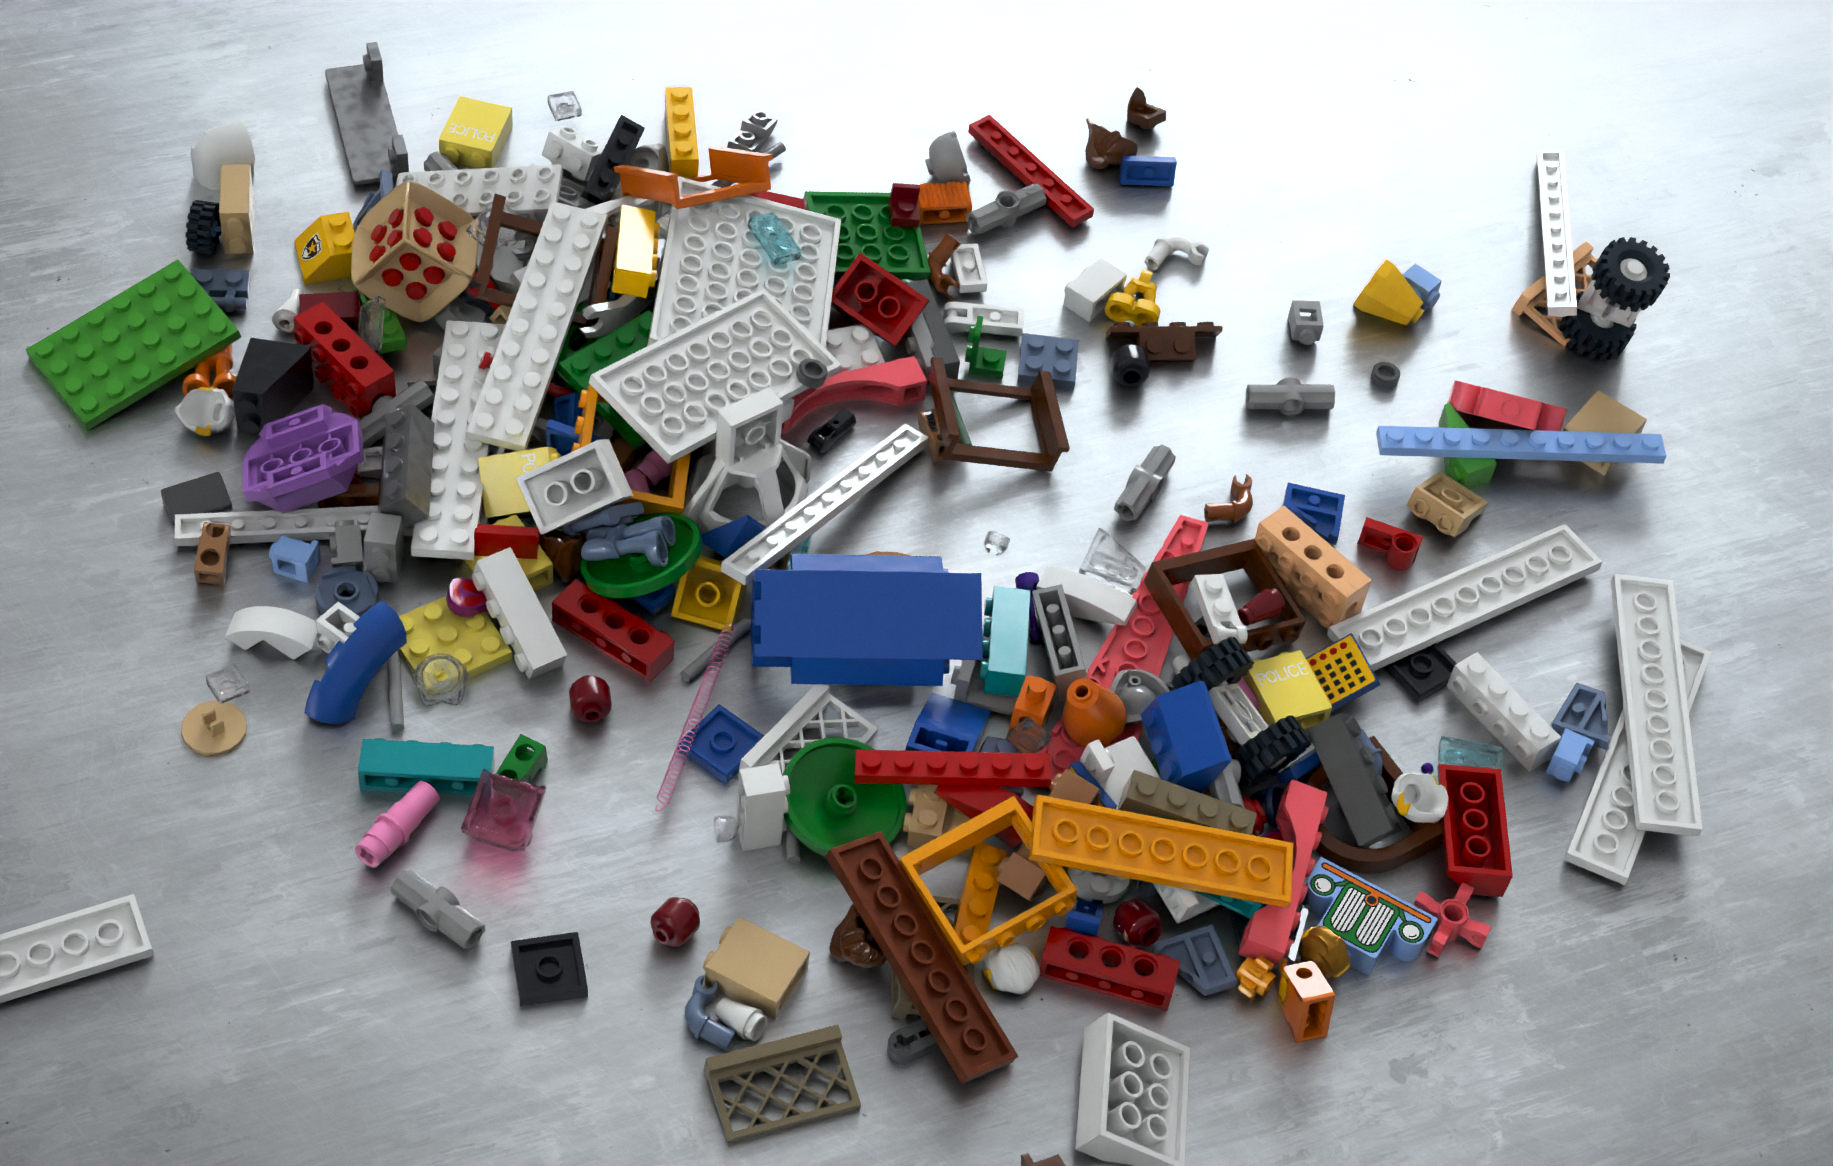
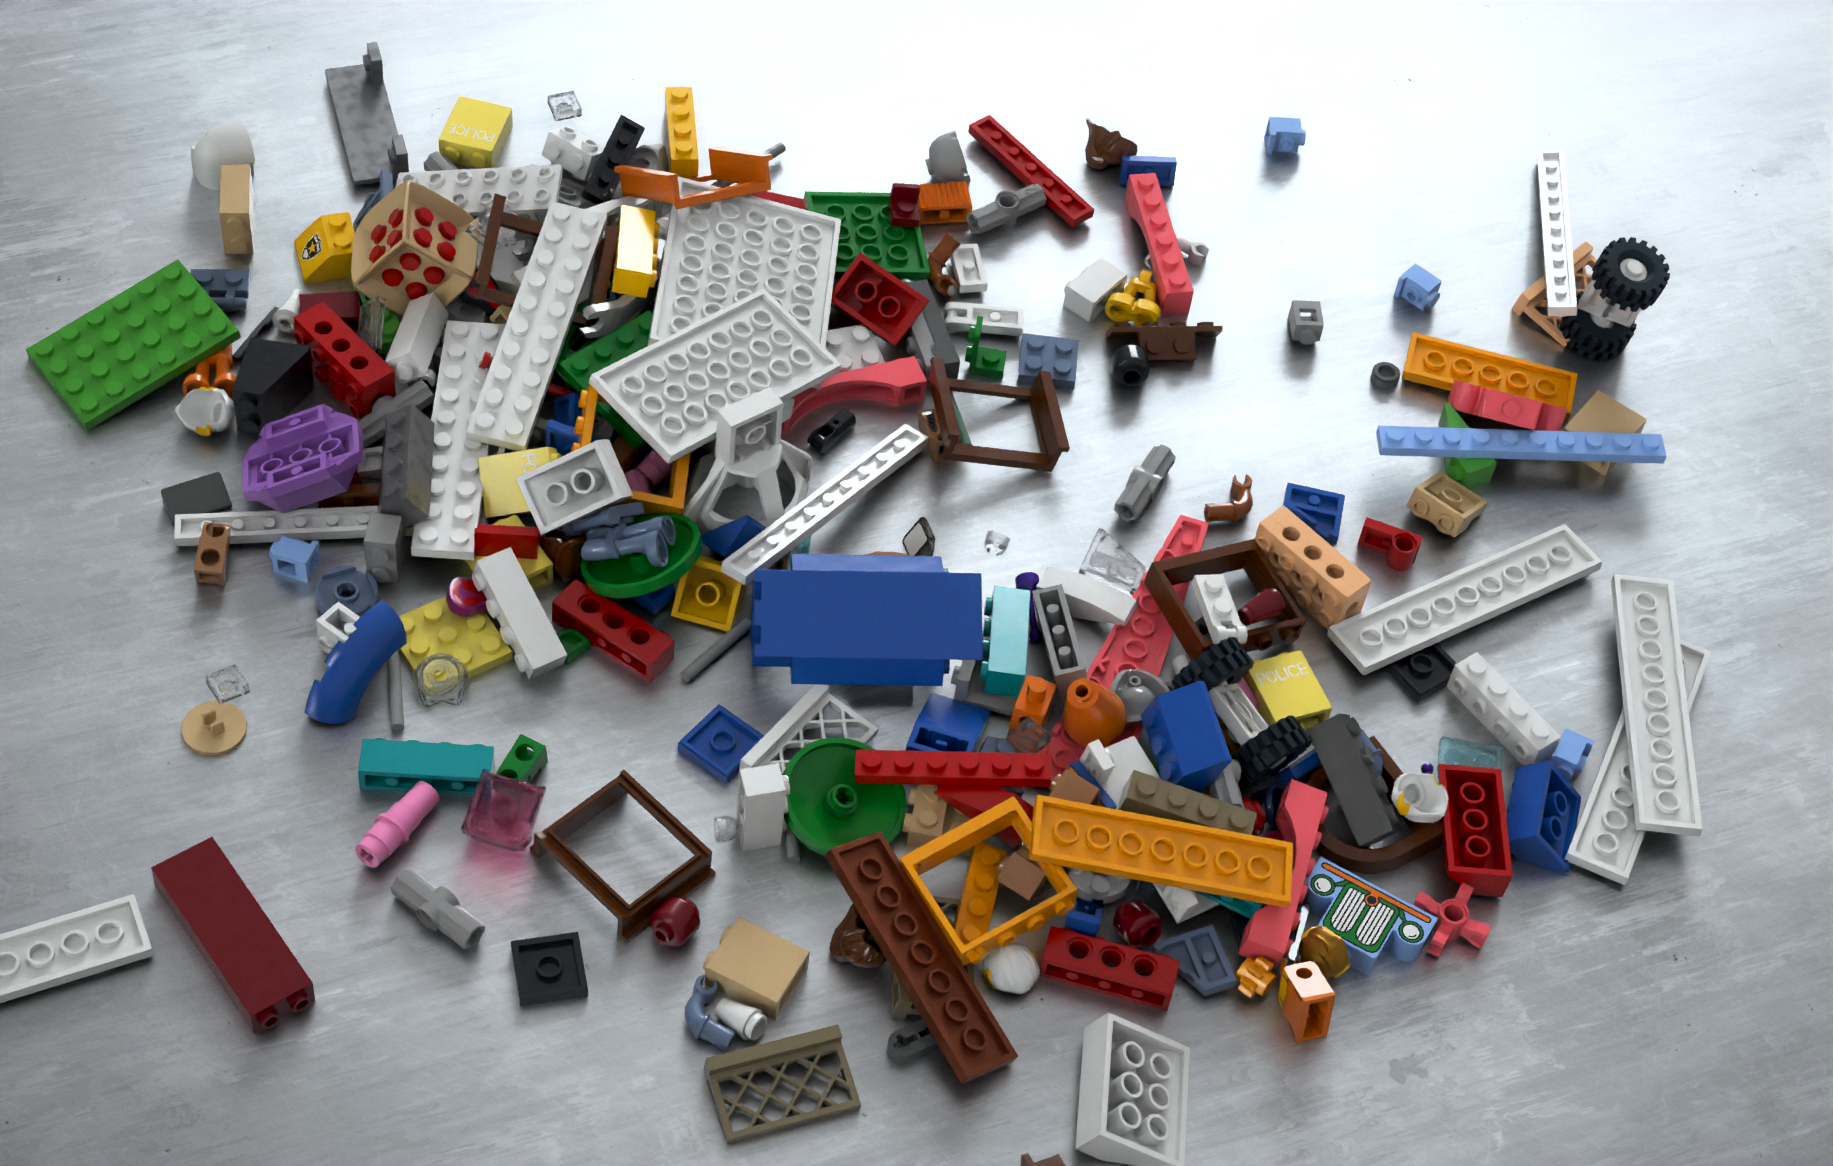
(203, 227): black wheel -> none
(233, 935): none -> dark red brick
(265, 324): none -> dark grey piece
(279, 627): white brick -> none
(347, 544): light grey brick -> none
(418, 340): none -> white brick
(573, 643): none -> green tile
(590, 699): dark red head -> none
(637, 915): none -> reddish brown piece
(667, 774): bright pink piece -> none
(754, 132): light grey slope -> none
(774, 238): clear light blue plate -> none
(811, 373): dark grey tile -> none
(919, 539): none -> slope
(1143, 114): reddish brown plate -> none
(1169, 271): none -> coral arch
(1284, 135): none -> light blue brick
(1290, 396): light grey piece -> none
(1343, 671): yellow tile -> none
(1390, 296): yellow cone -> none
(1440, 362): none -> light orange plate
(1542, 816): none -> blue slope
(1584, 714): sand blue wing -> none

